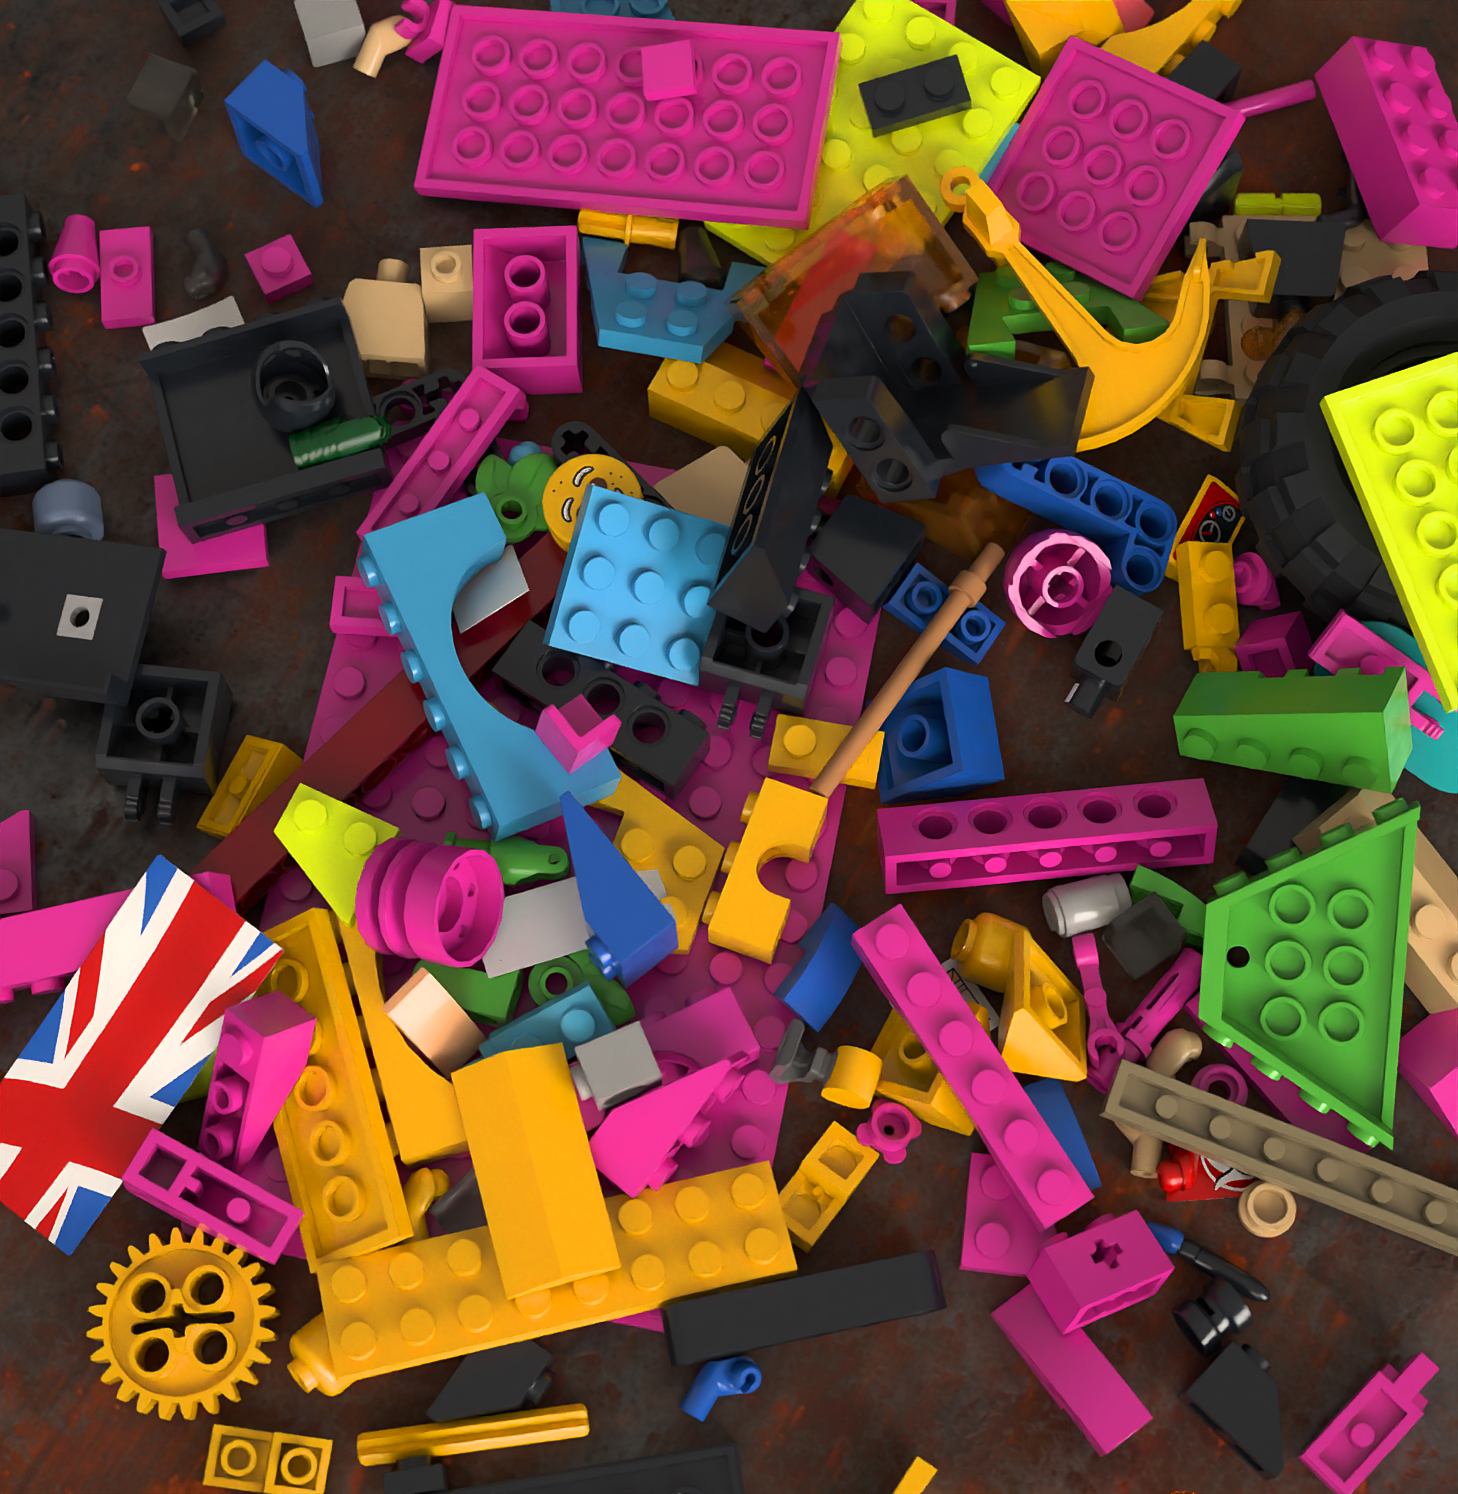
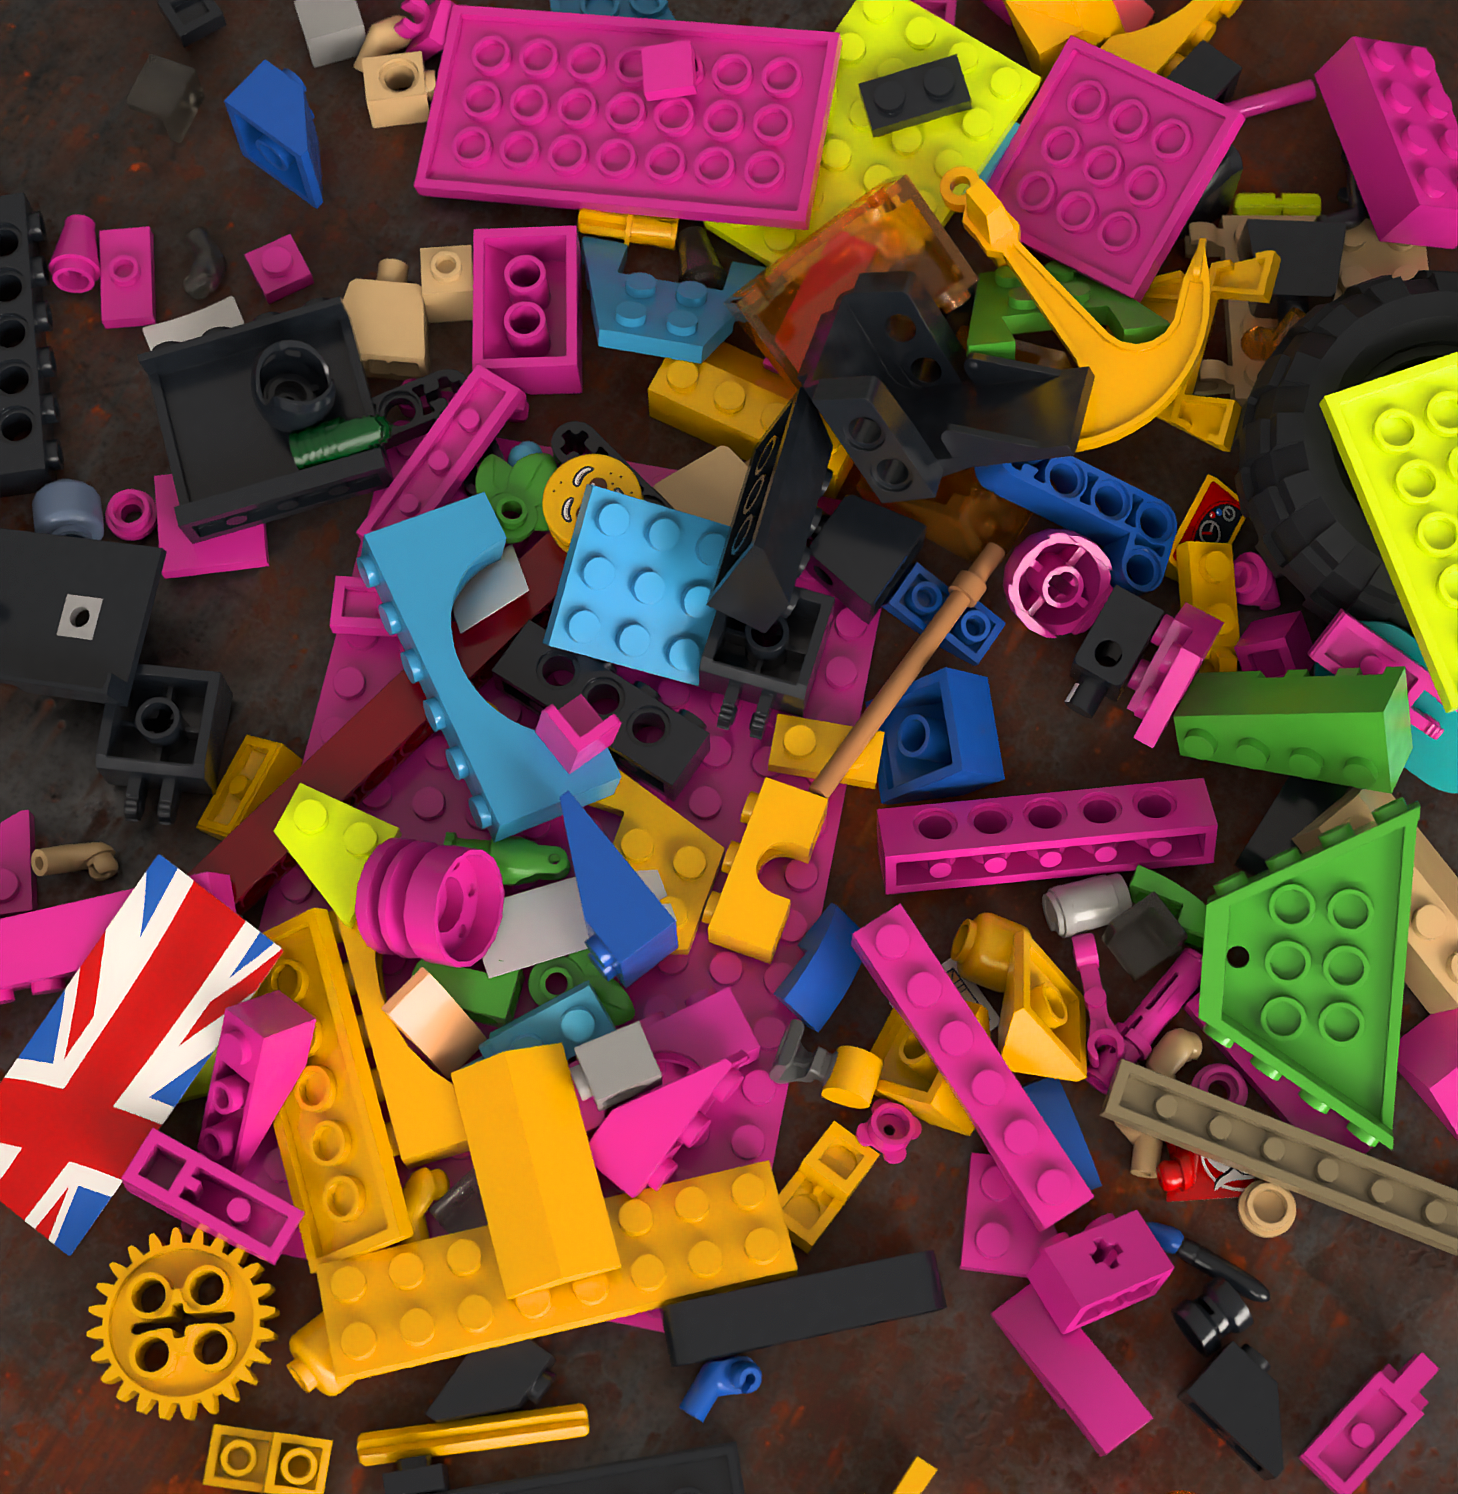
(92, 856): none -> tan arm
(124, 503): none -> dark pink plate
(390, 73): none -> tan brick
(1165, 679): none -> dark pink plate

